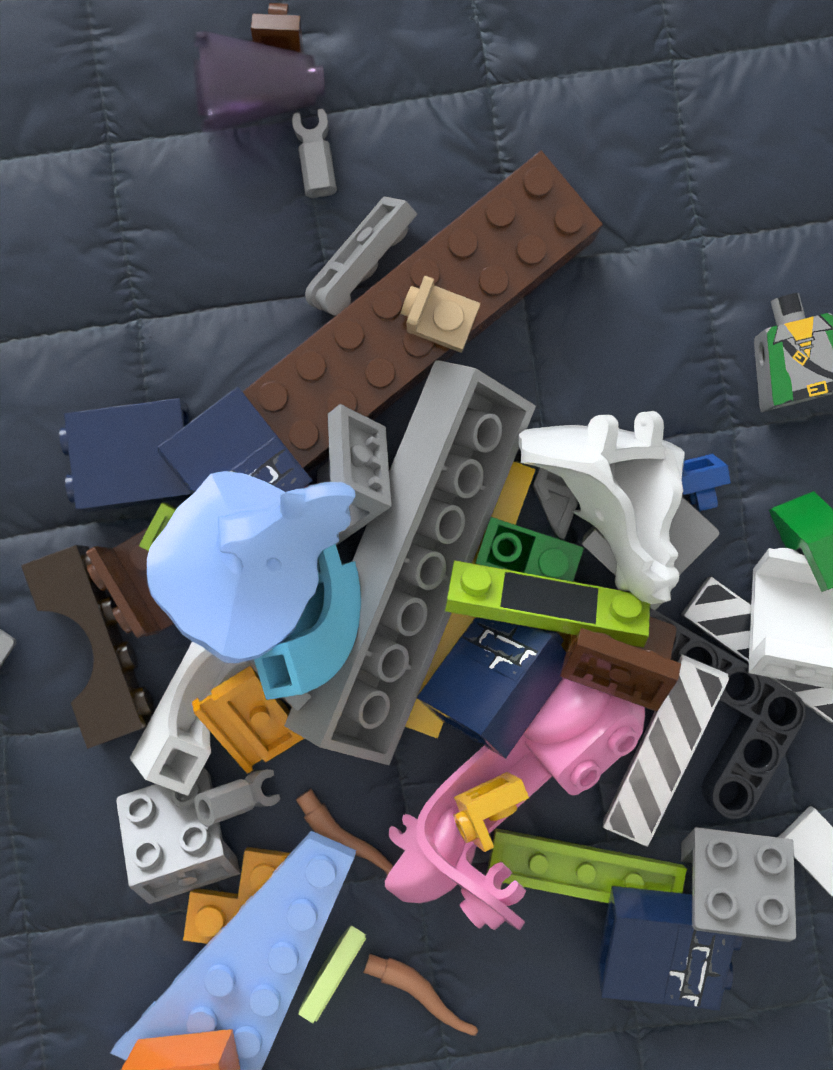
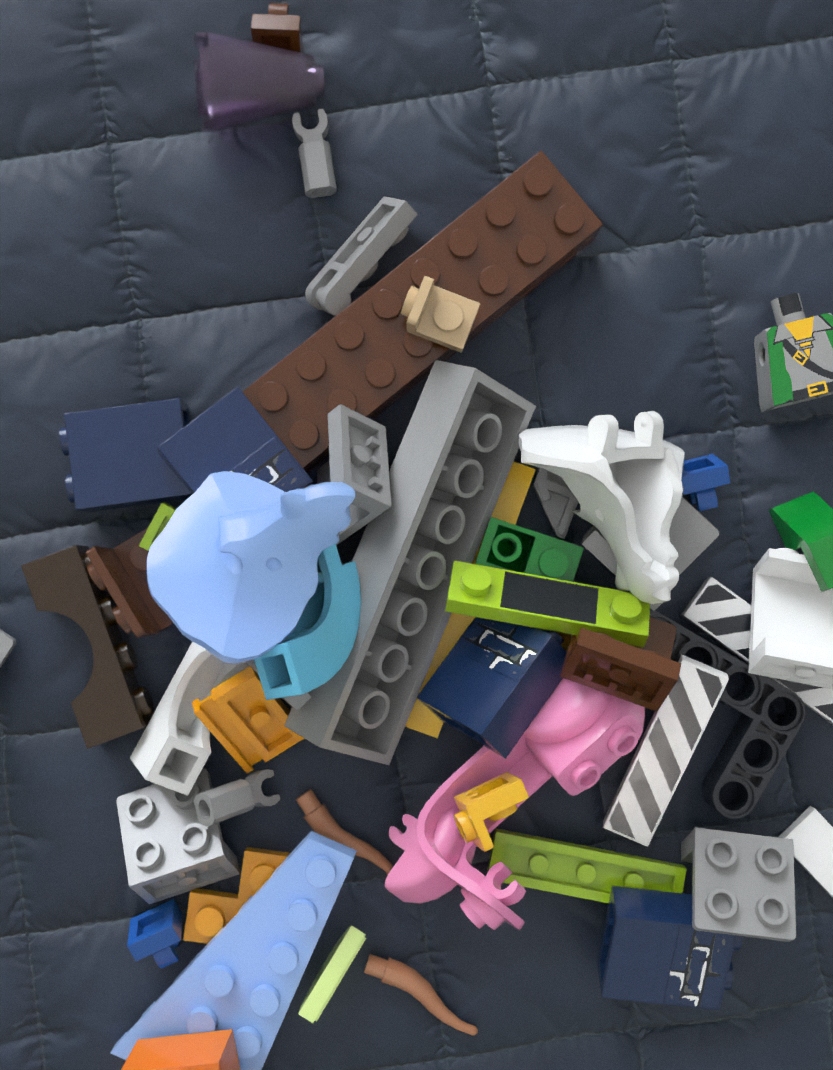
(156, 934): none -> blue tile

